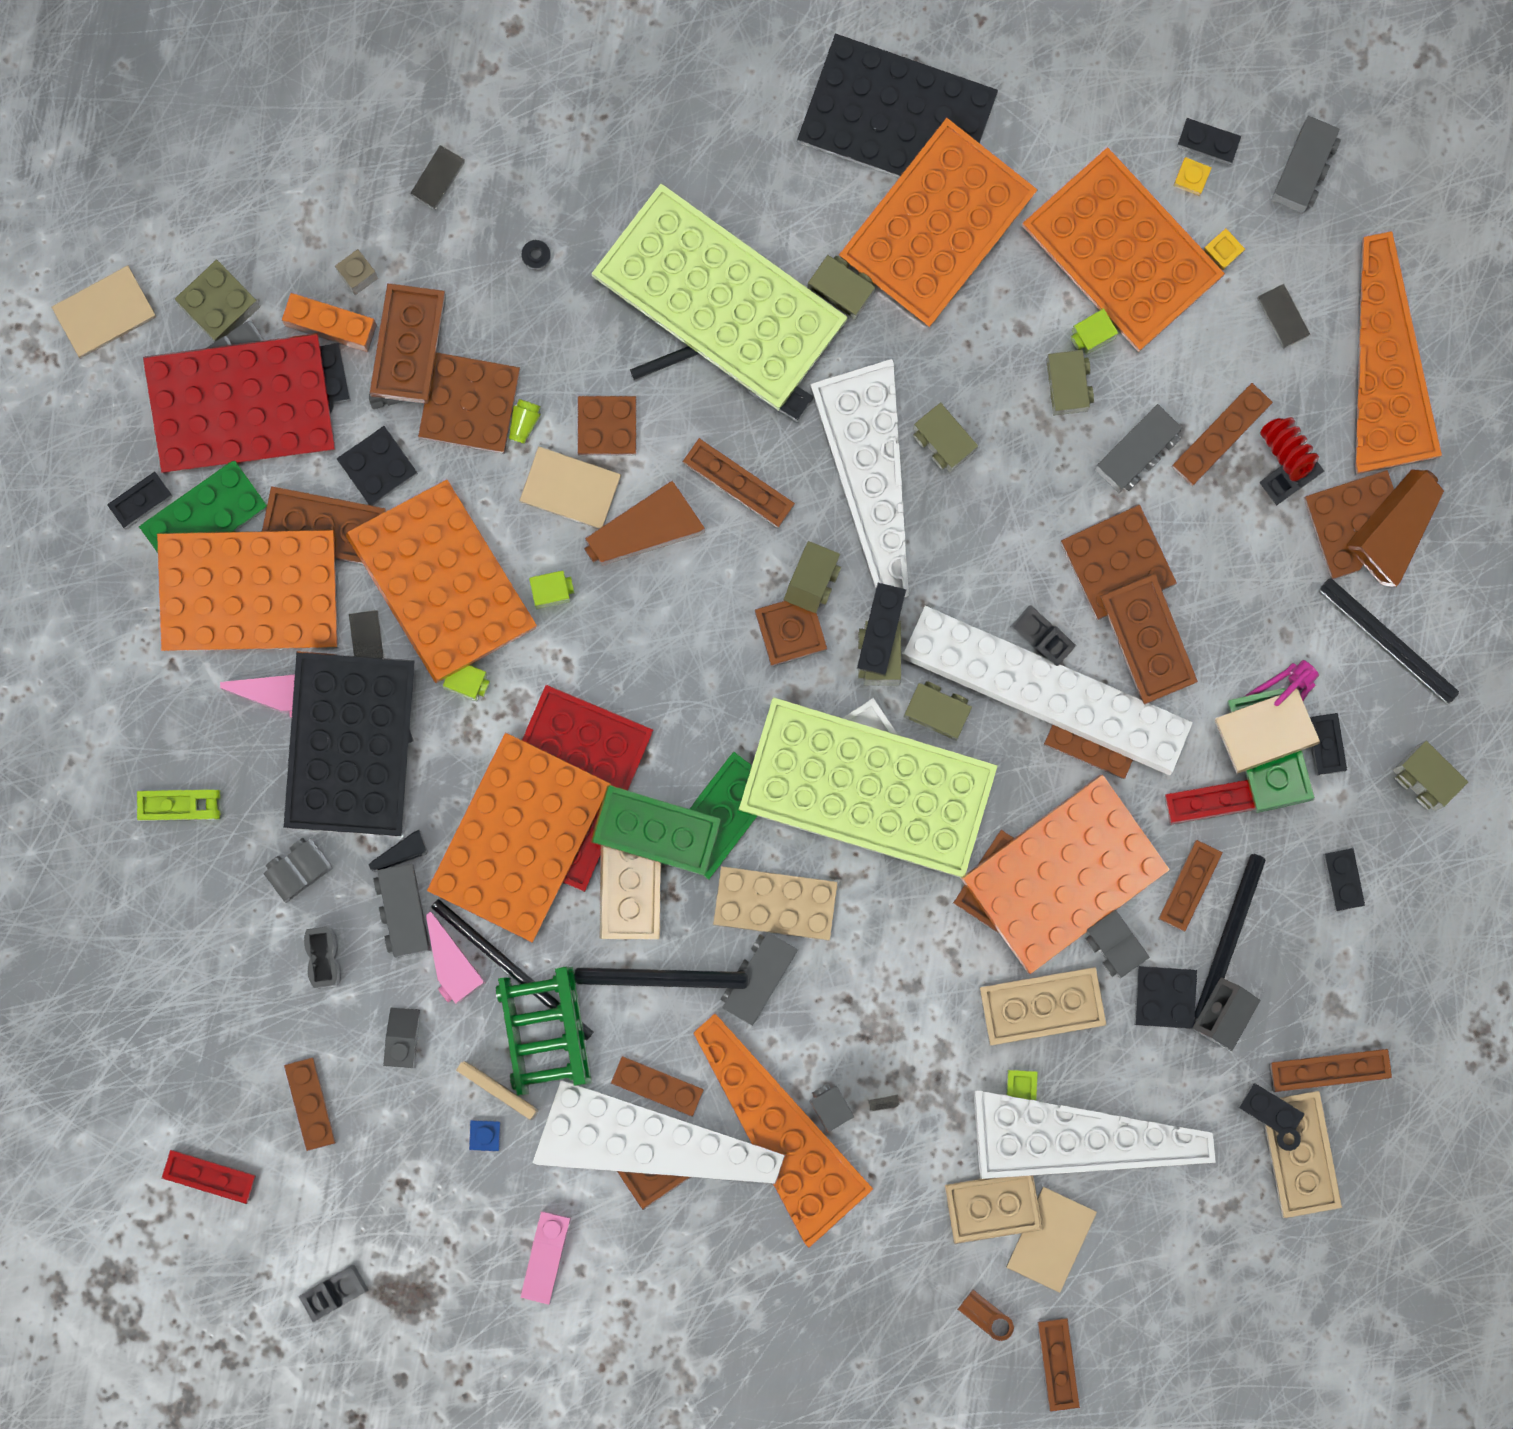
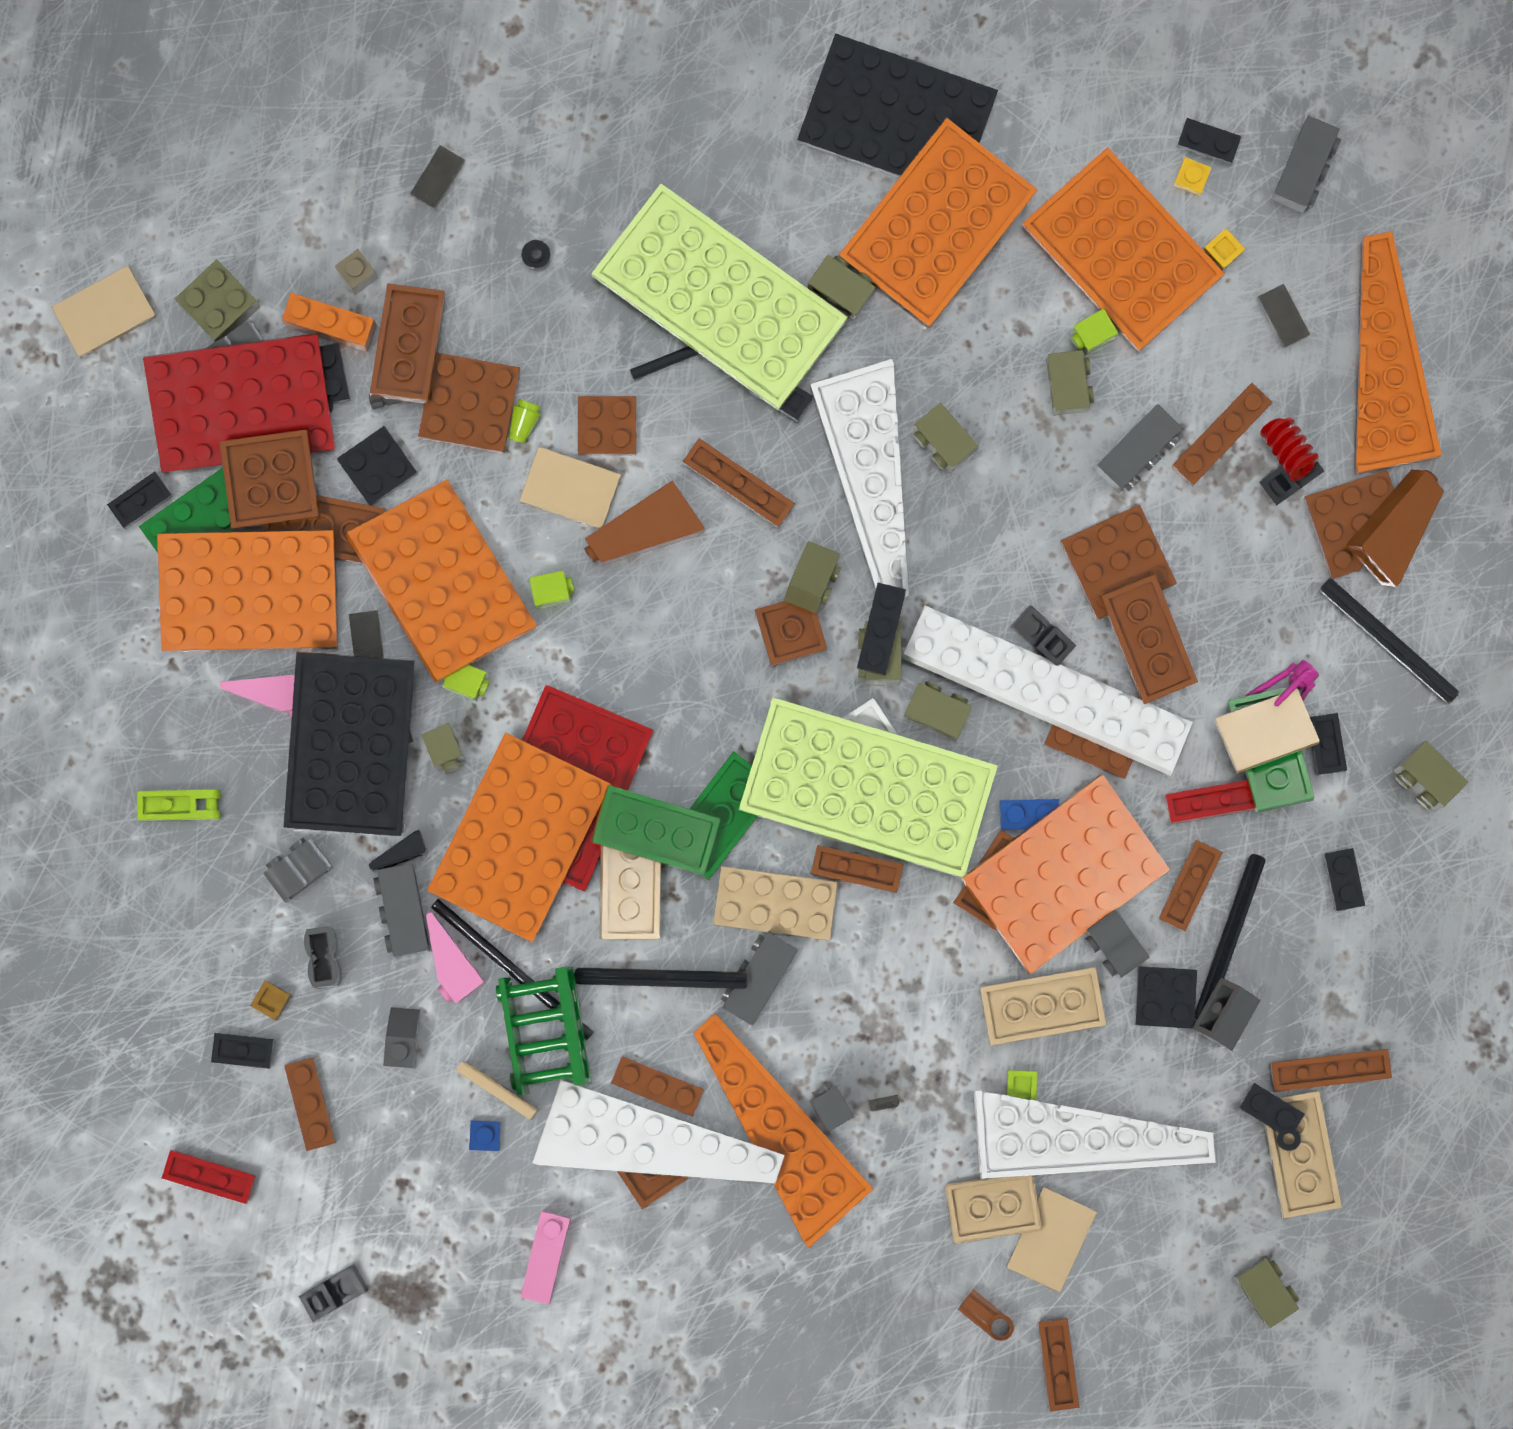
(242, 1050): none -> black plate
(269, 479): none -> dark orange plate
(270, 1000): none -> pearl gold plate
(443, 748): none -> olive brick
(857, 869): none -> dark orange plate
(1024, 813): none -> blue plate
(1267, 1292): none -> olive brick

